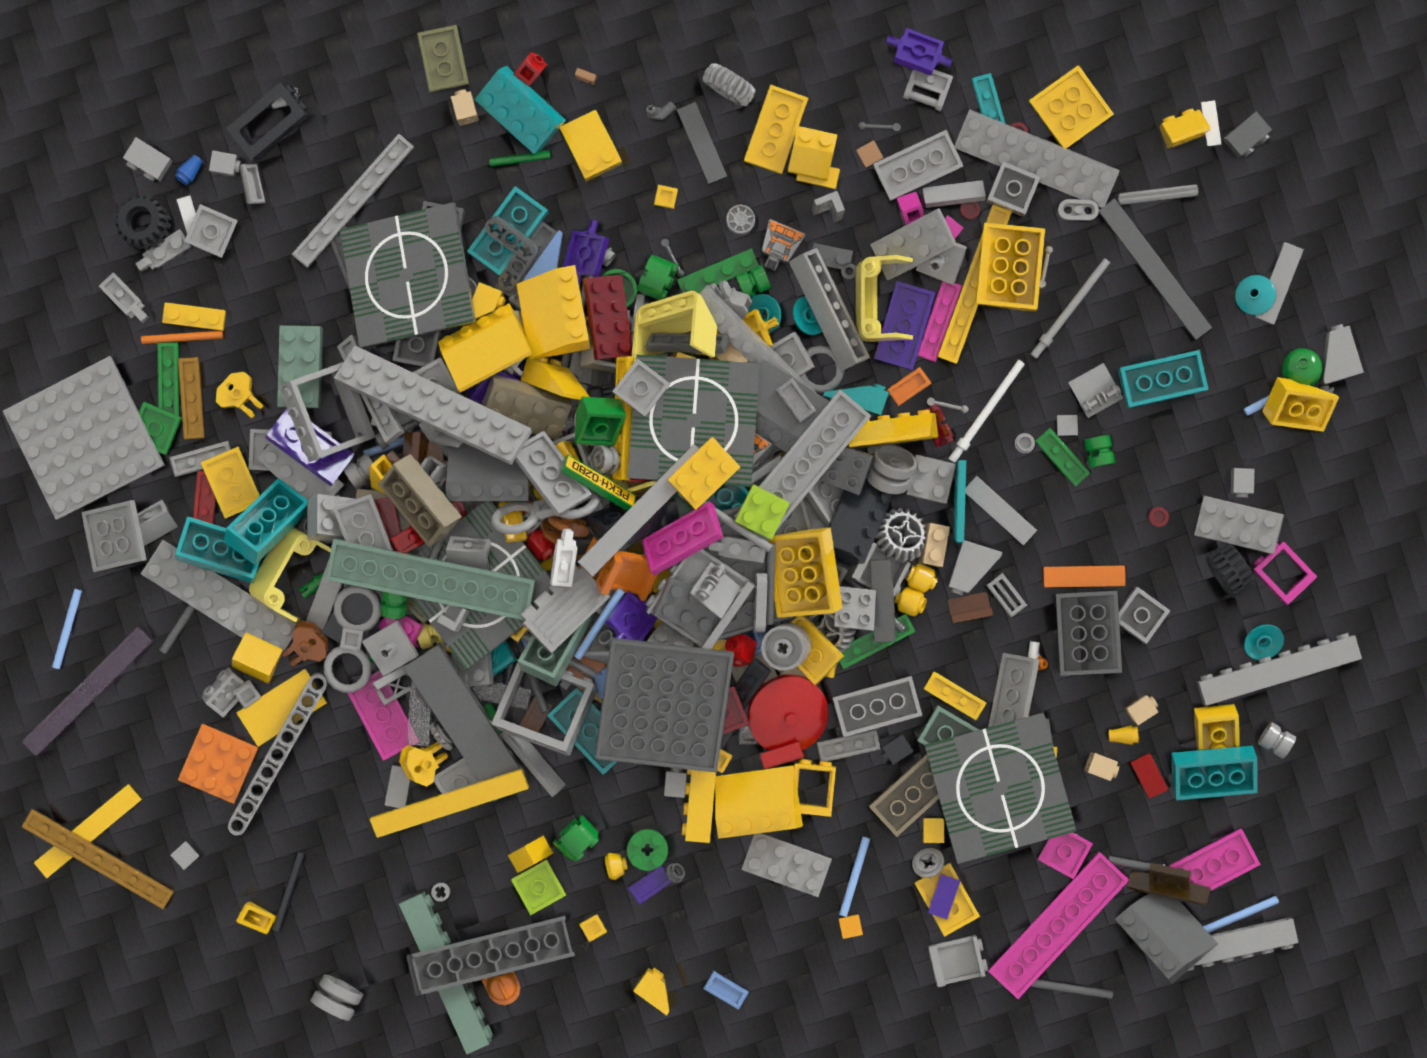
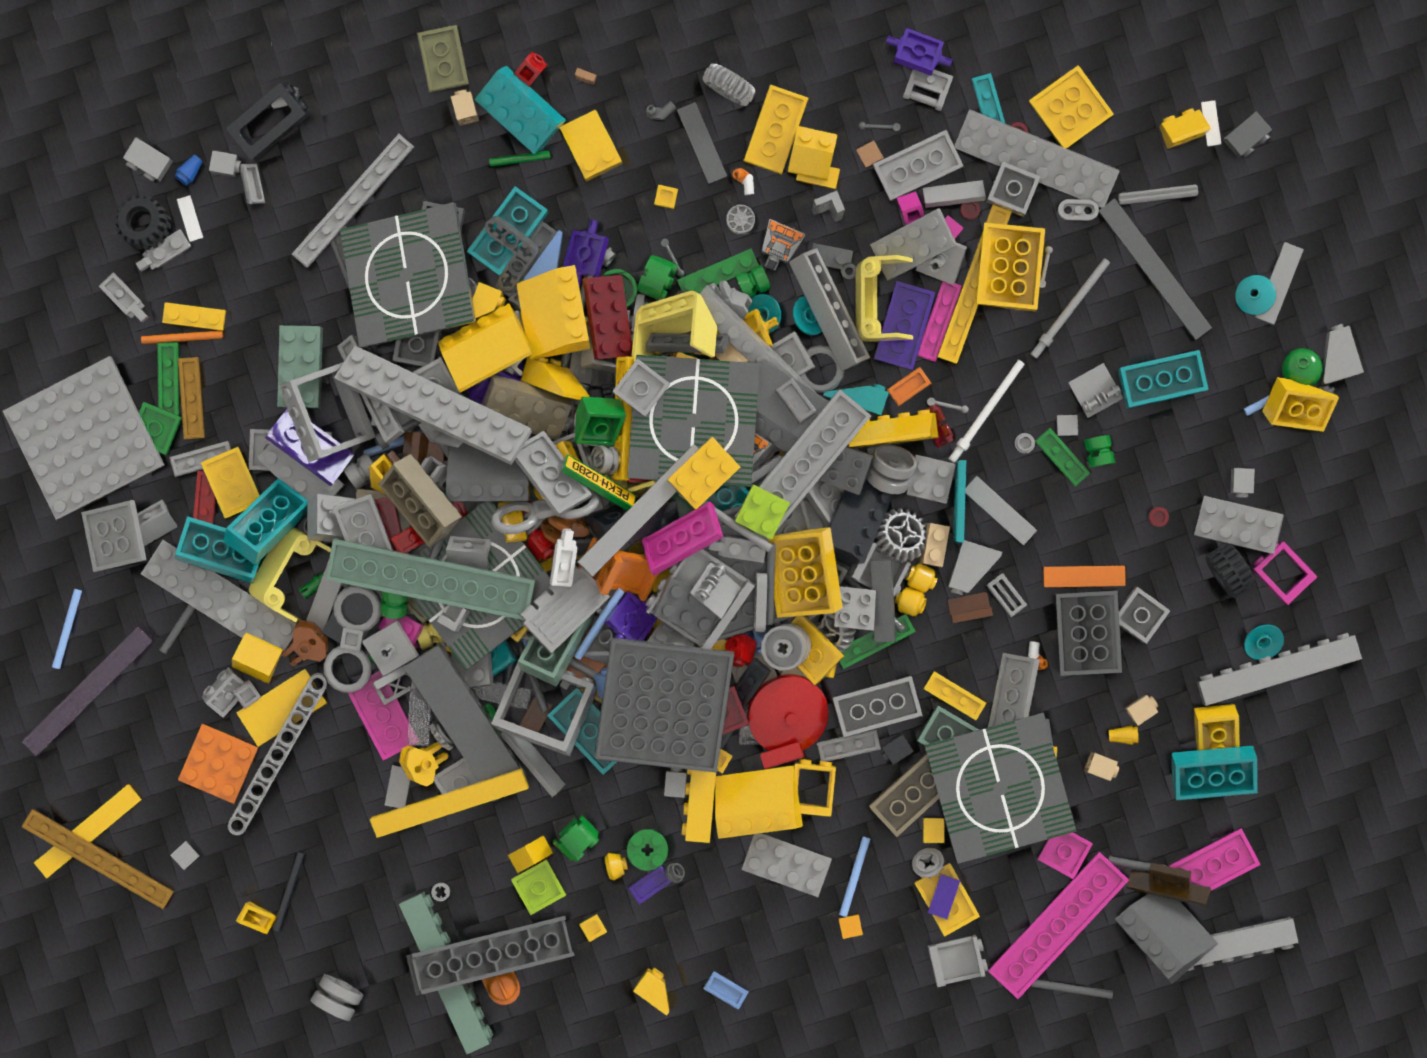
(210, 231): light grey plate -> none
(239, 394): yellow hinge -> none
(746, 179): none -> arm
(1149, 775): red slope -> none
(1241, 914): light blue bar -> none
(1279, 741): light grey wheel -> none

